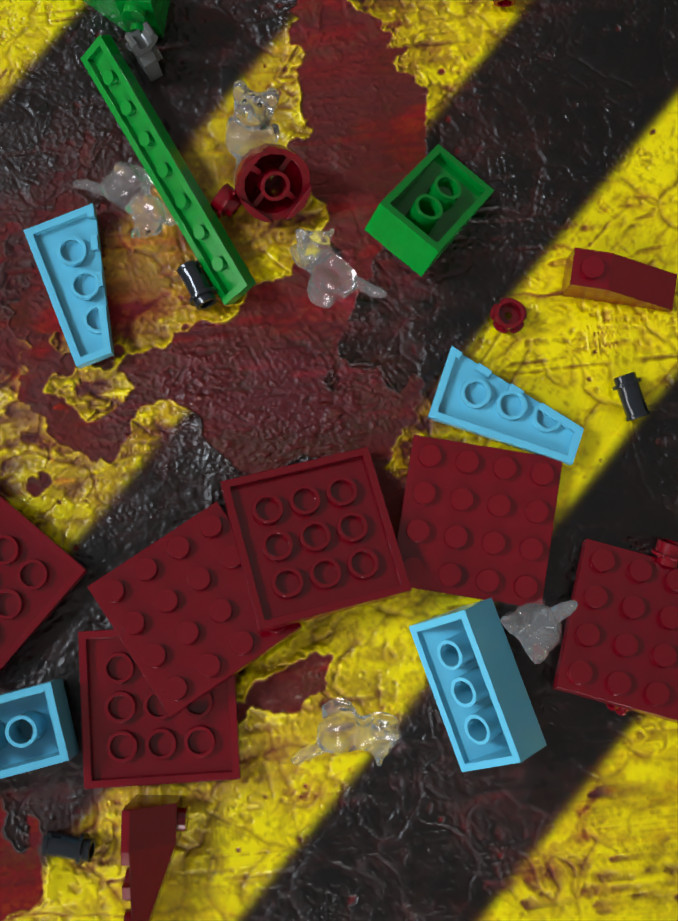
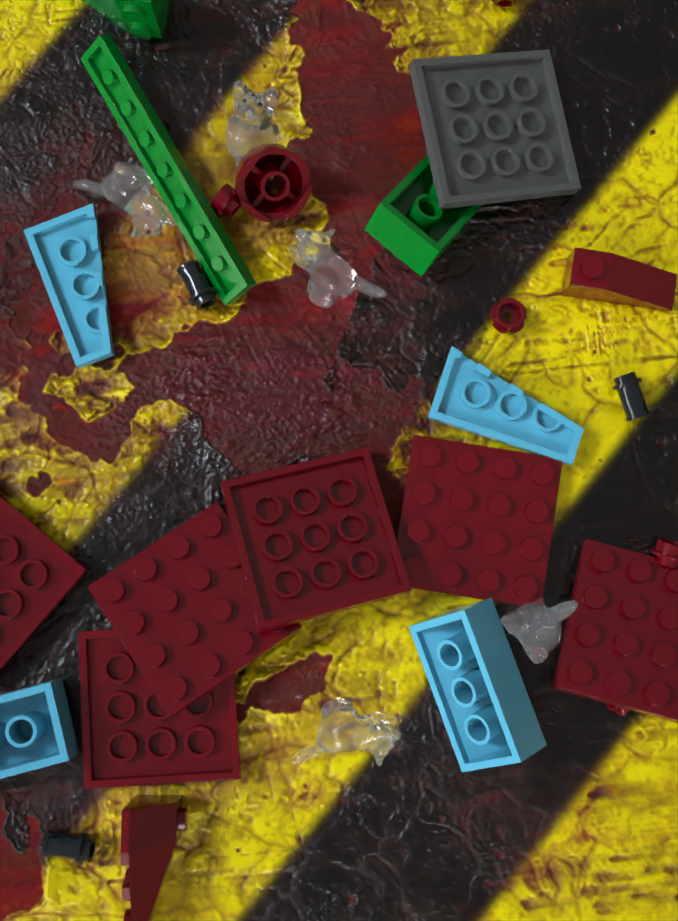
(146, 51): dark grey plate -> none
(494, 128): none -> dark grey plate

